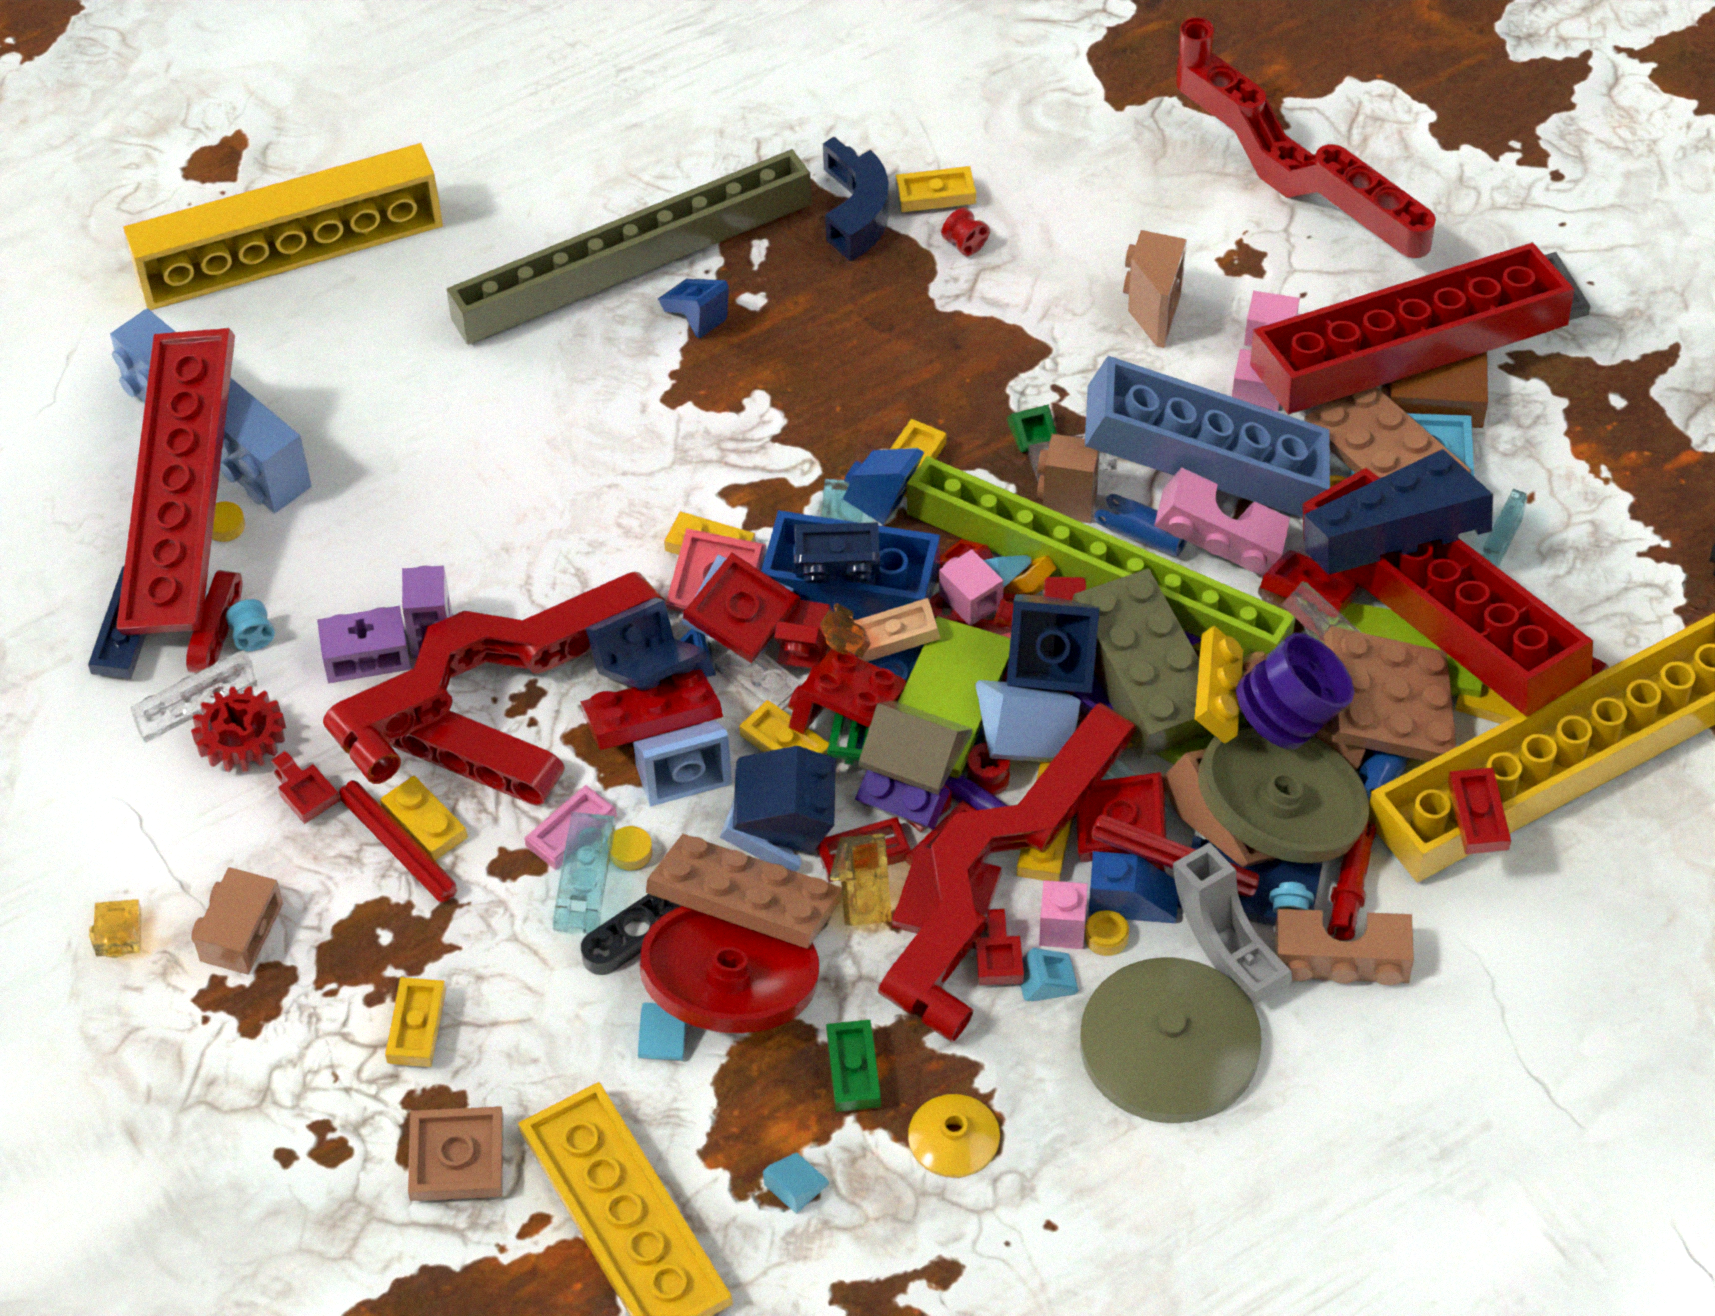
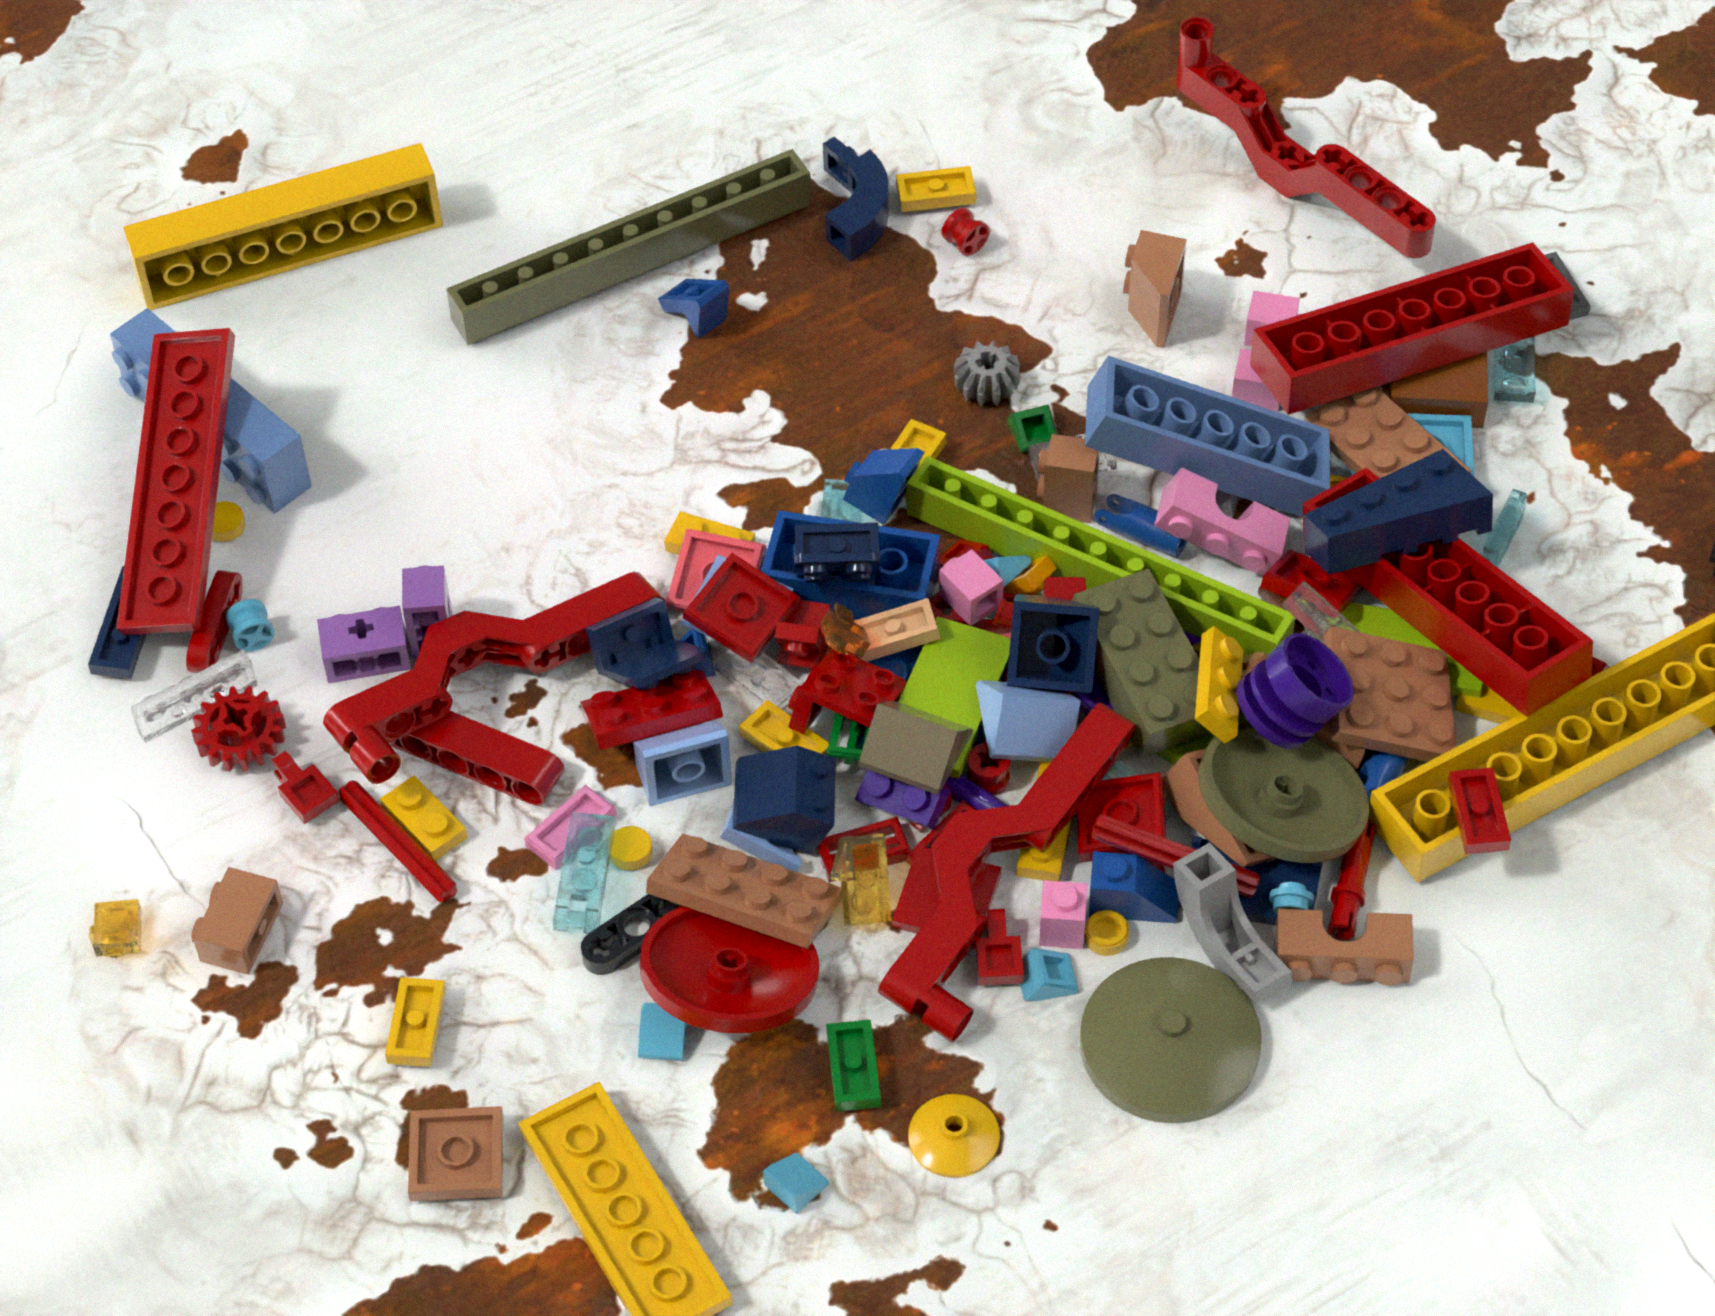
(987, 373): none -> light grey gear
(1515, 372): none -> clear light blue plate

